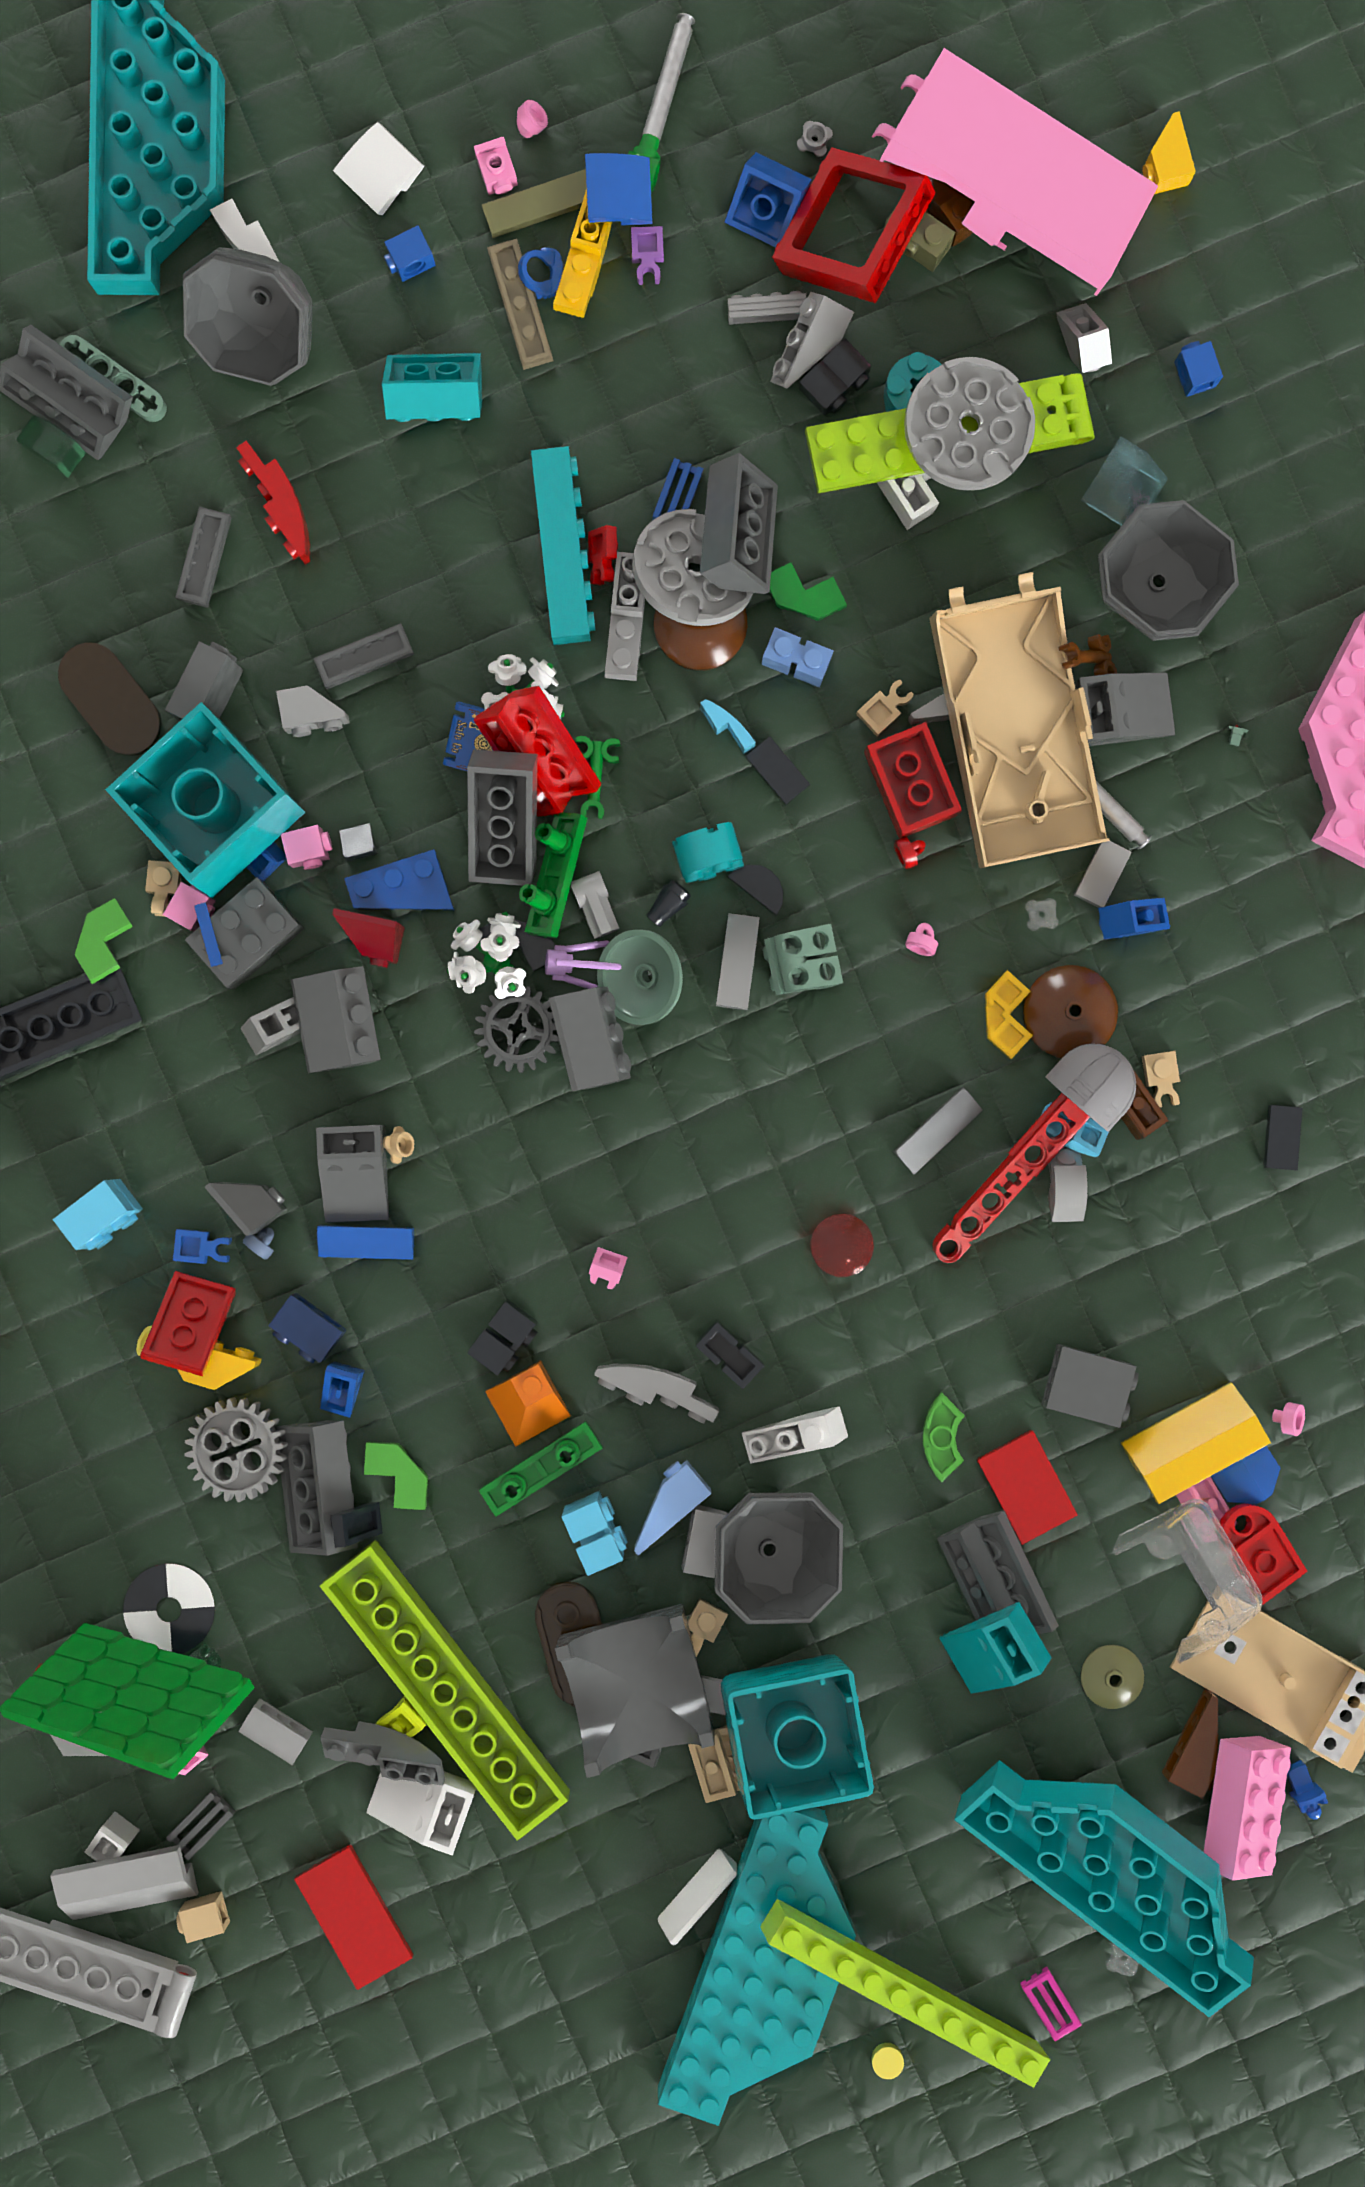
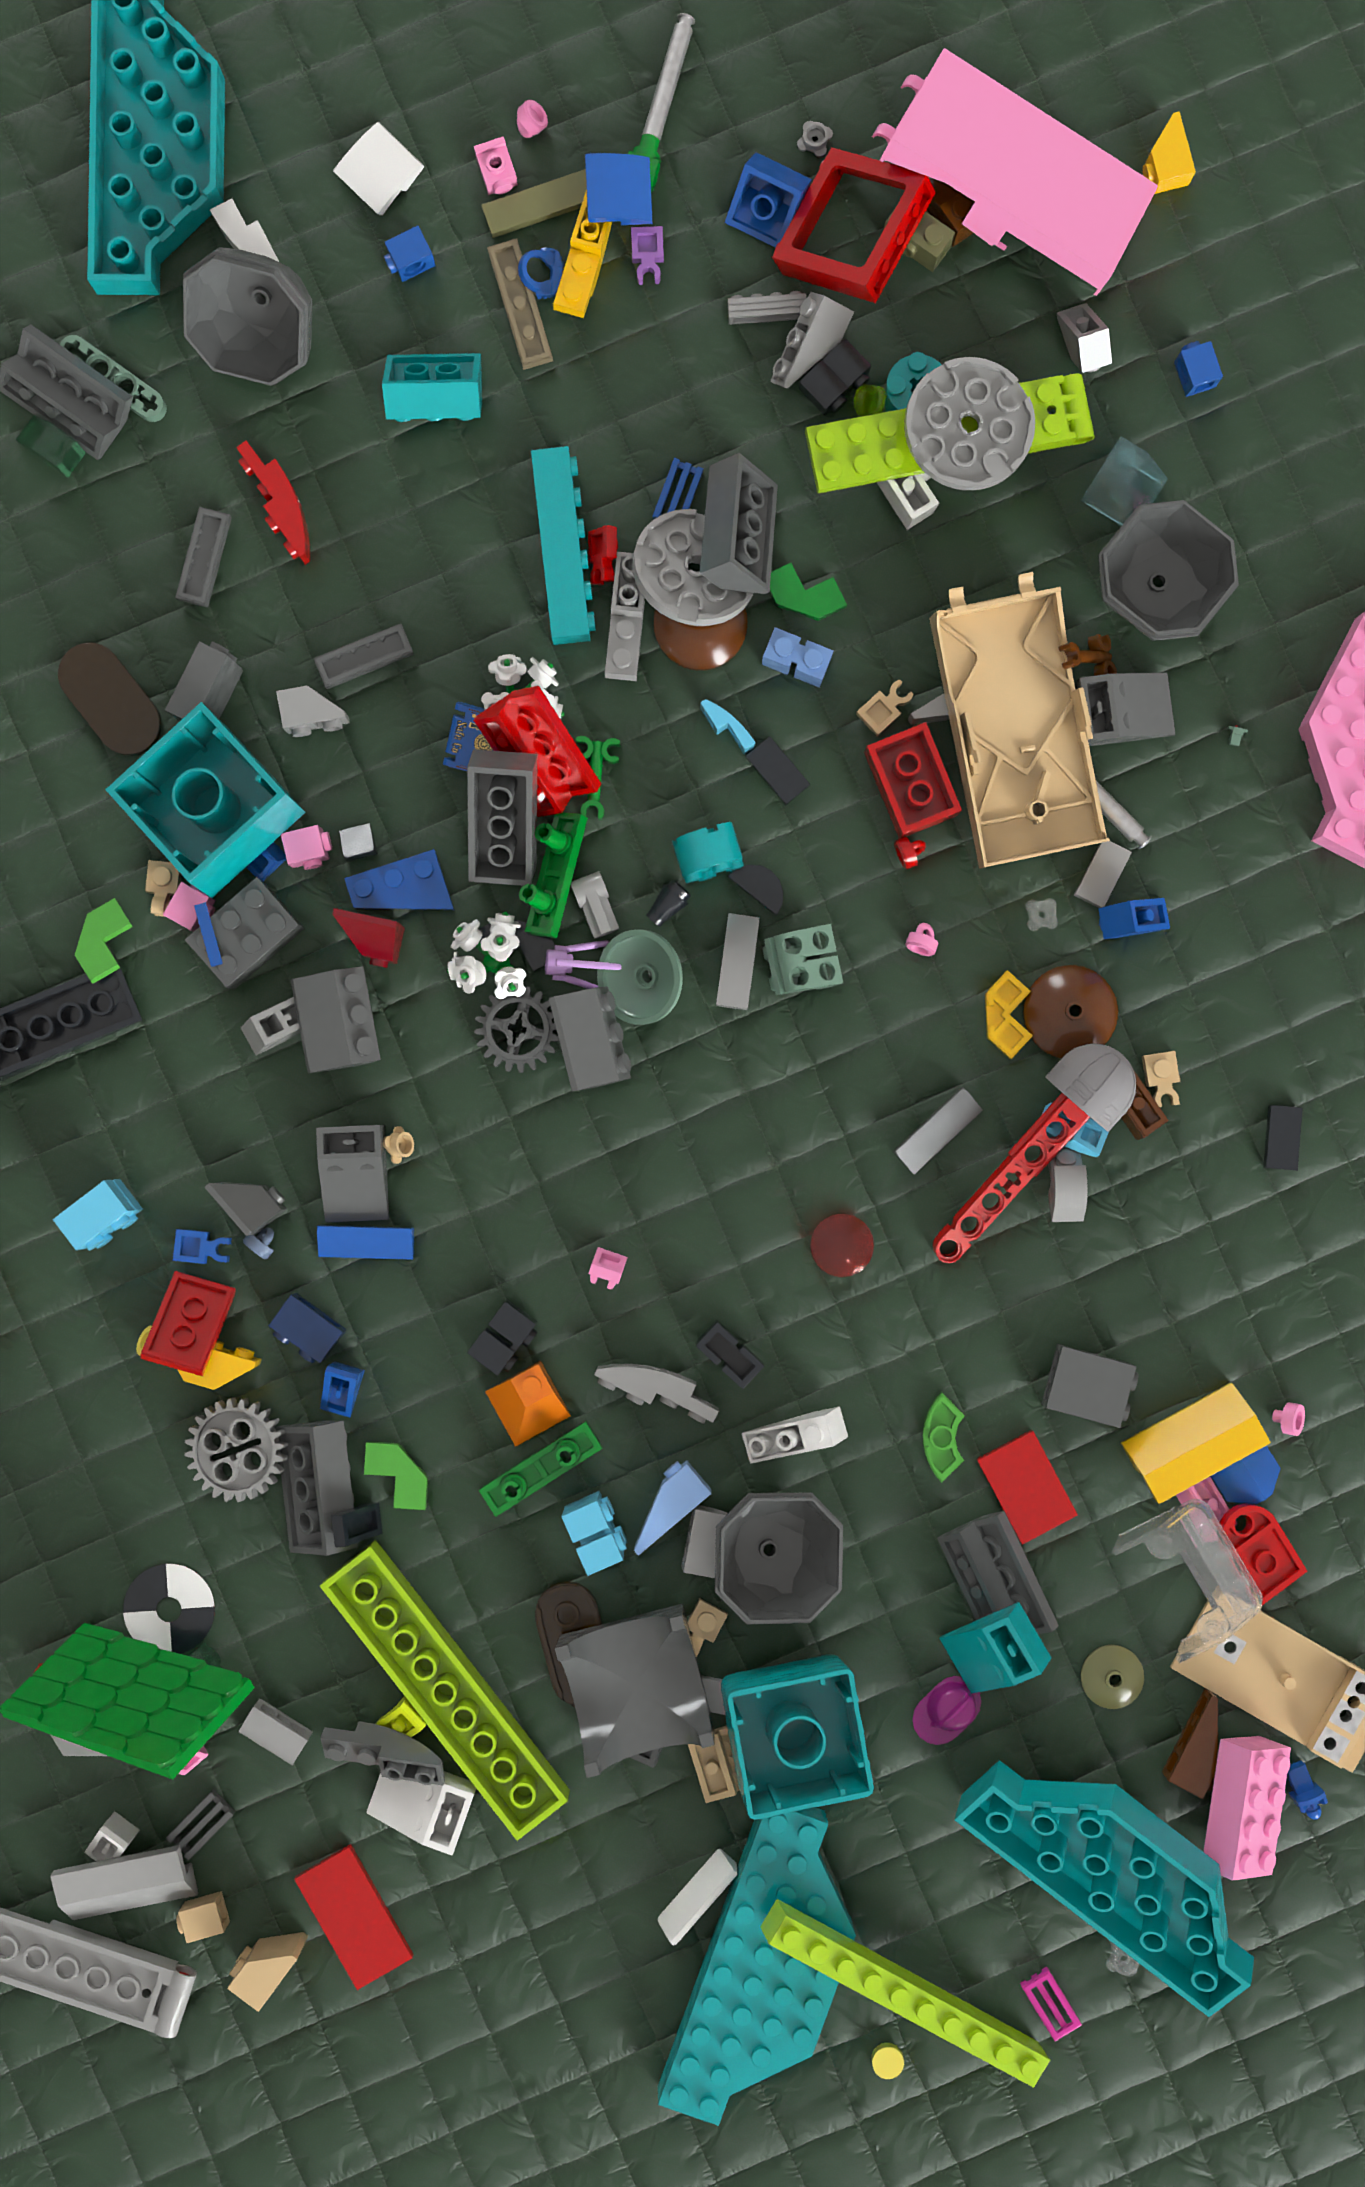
(264, 1966): none -> tan slope
(869, 400): none -> clear neon green tile
(946, 1711): none -> magenta piece

